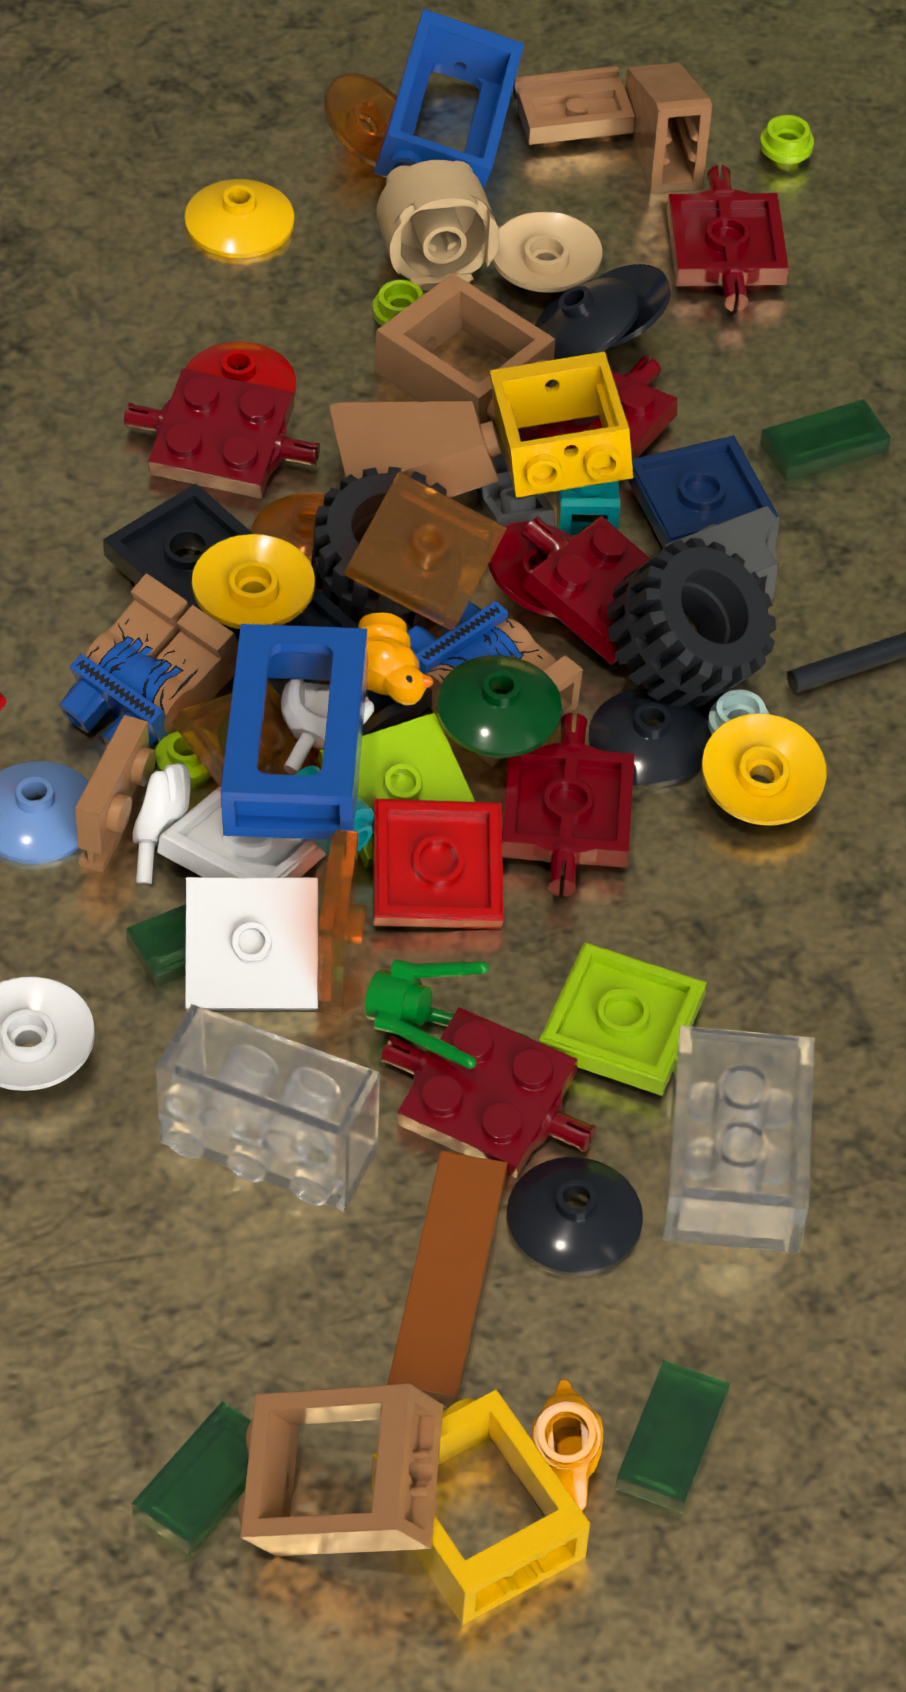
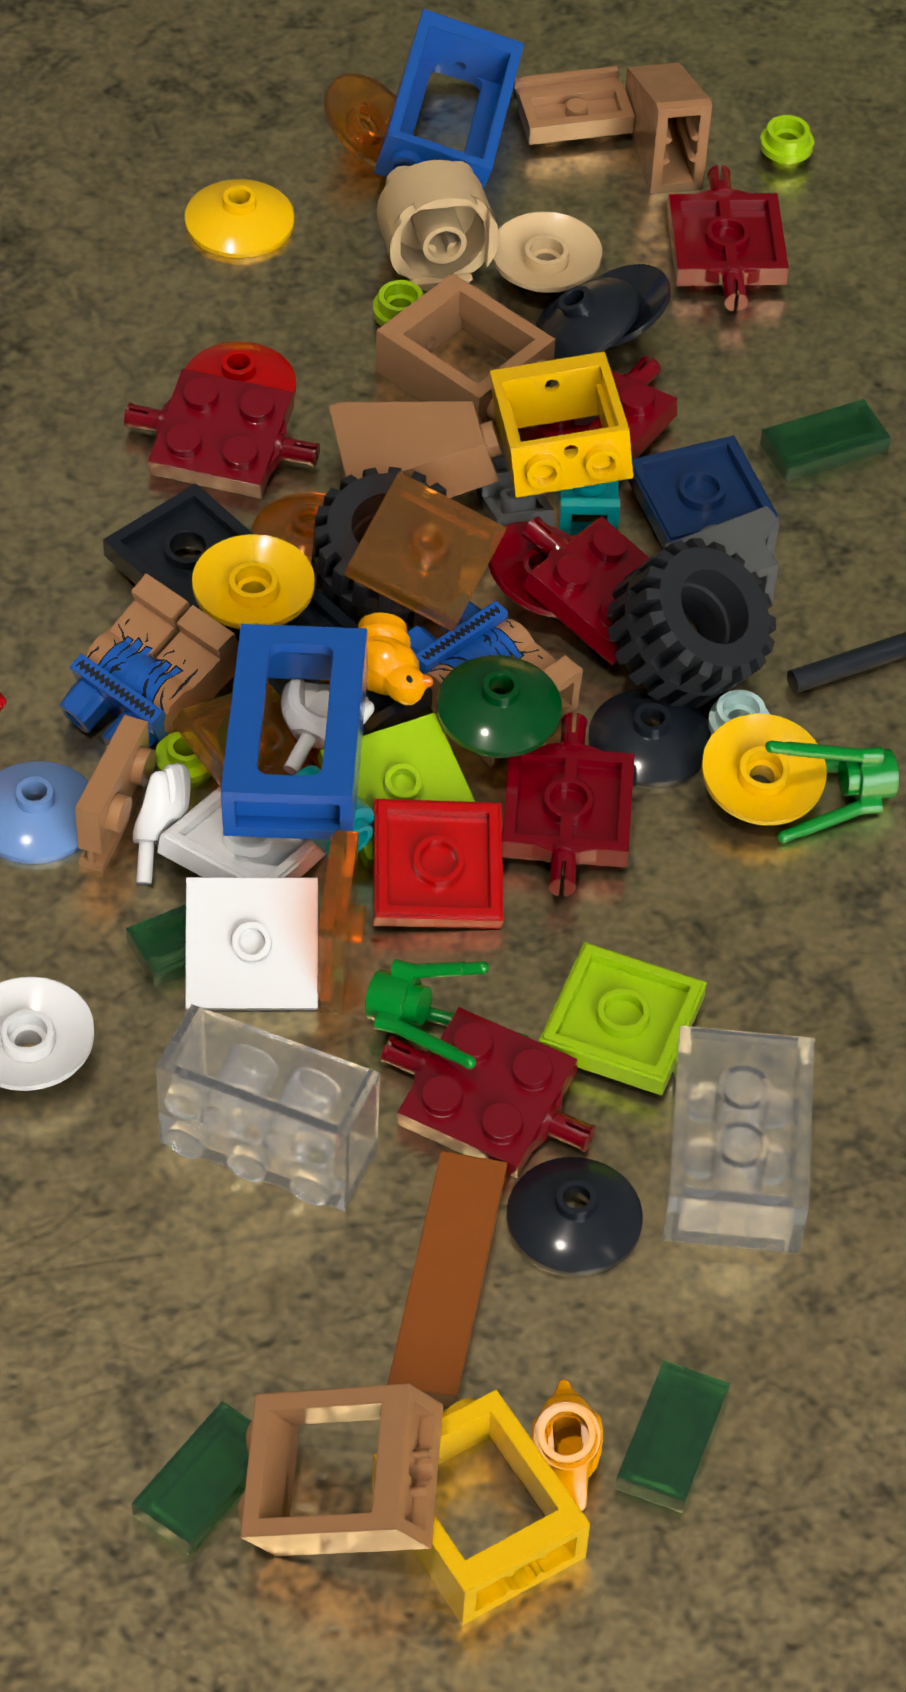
(862, 773): none -> green plant

